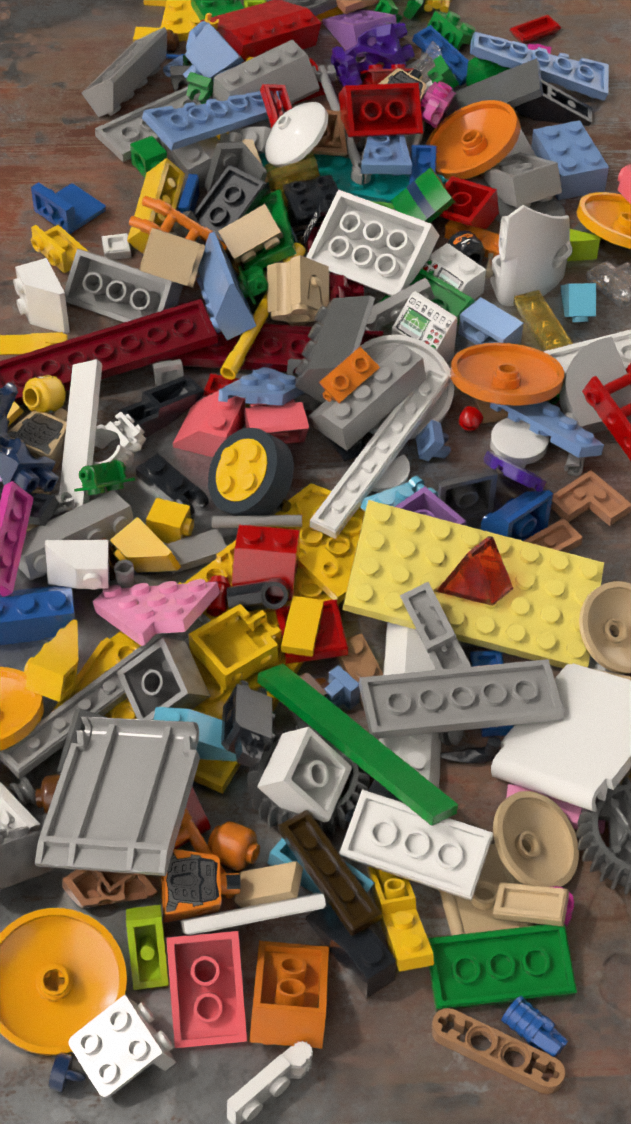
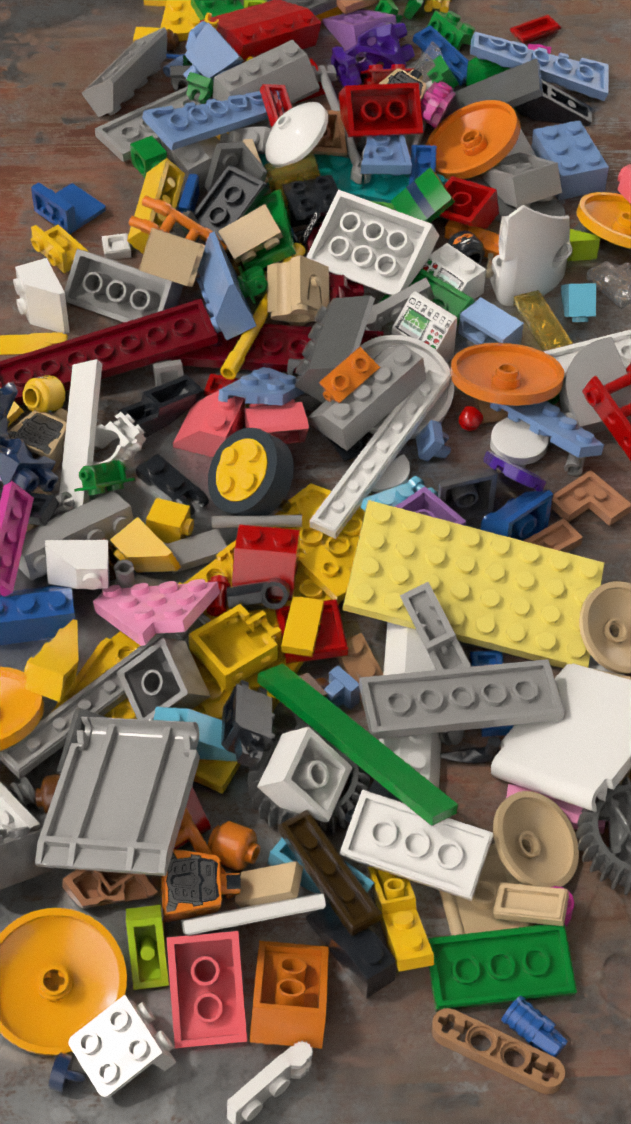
(479, 575): clear red slope -> none

